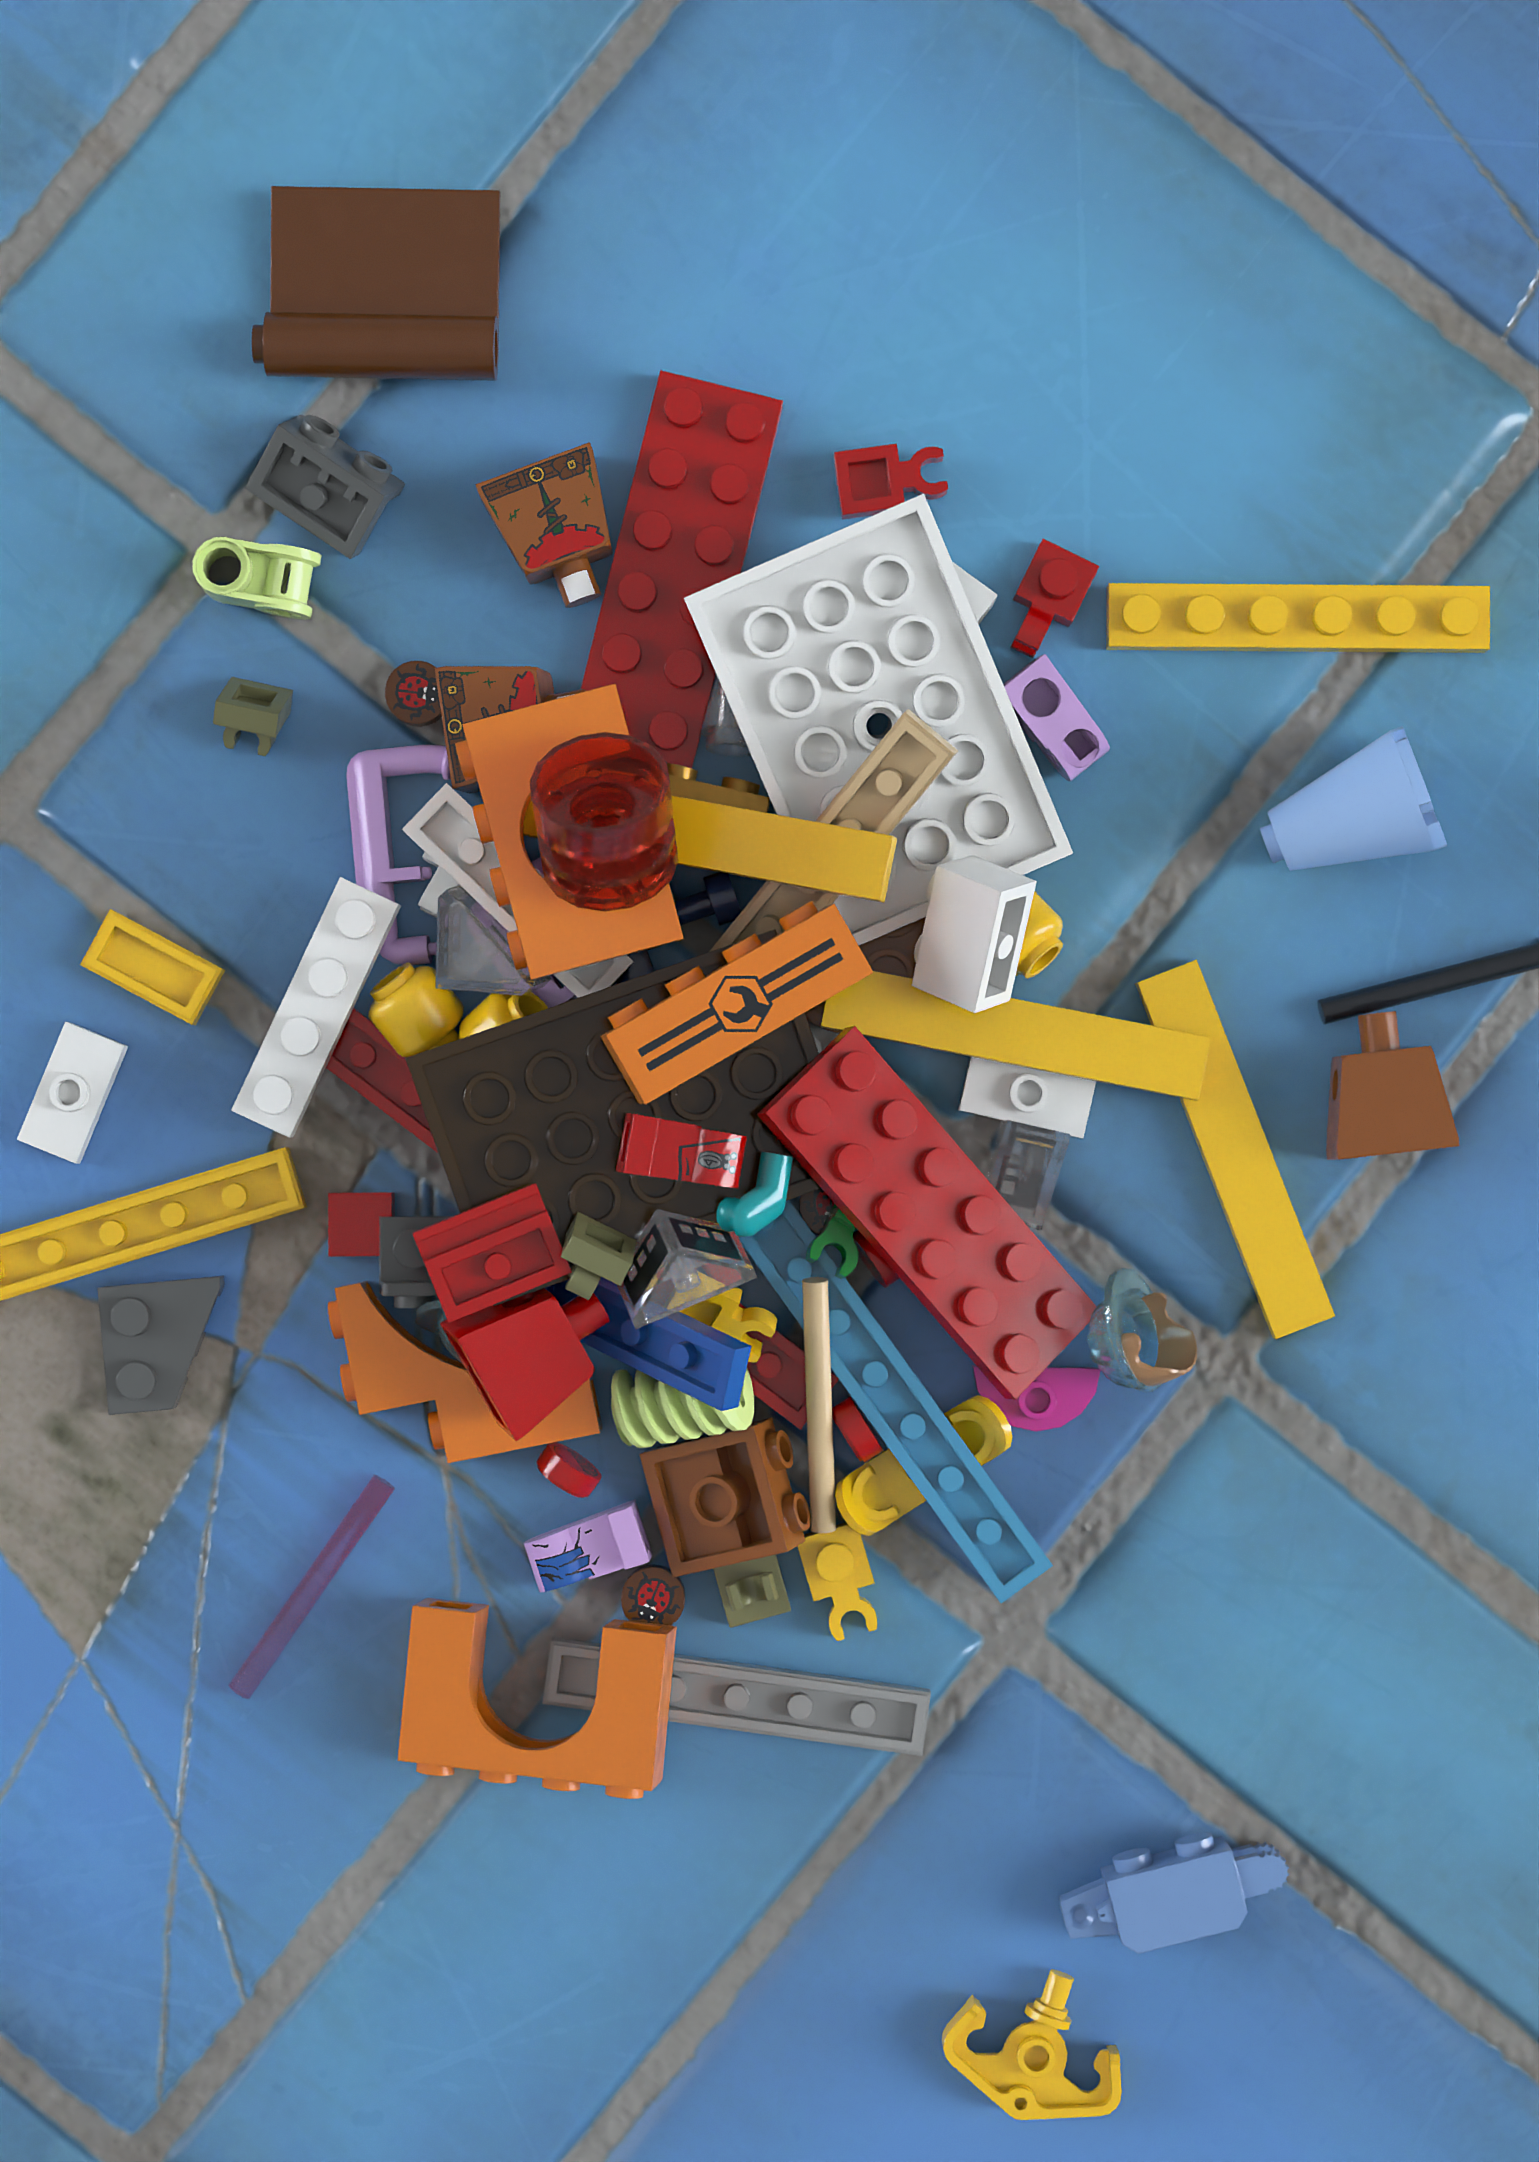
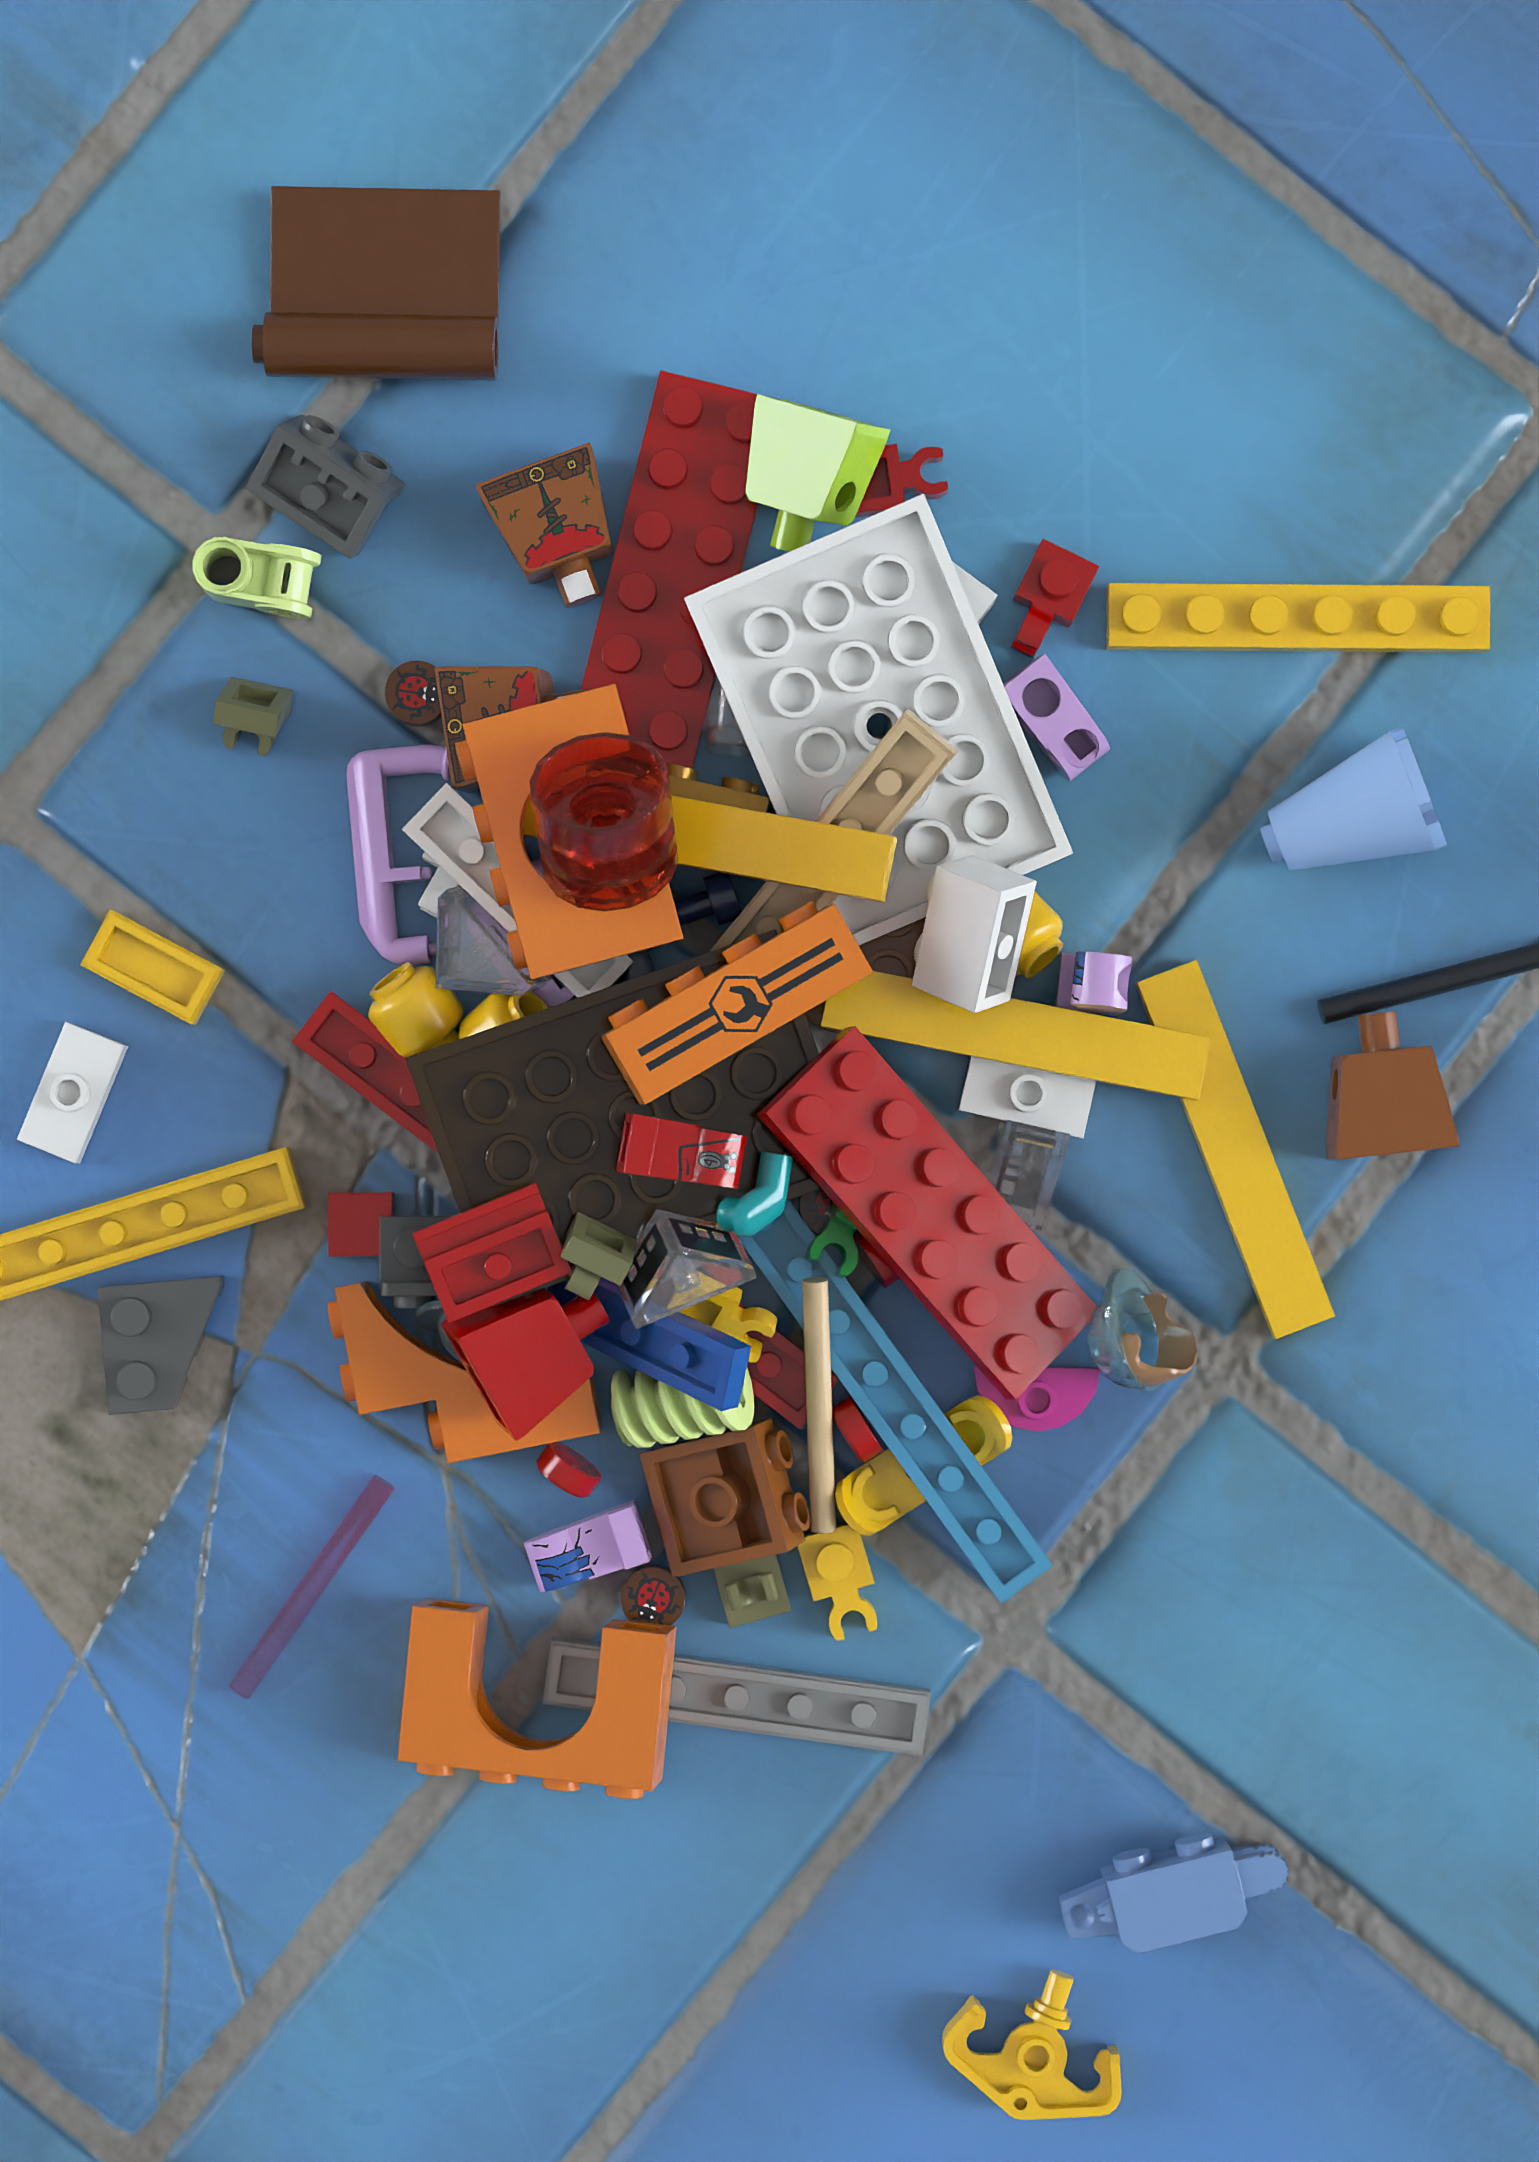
(316, 1007): white plate -> none
(809, 466): none -> torso
(1093, 982): none -> lavender leg

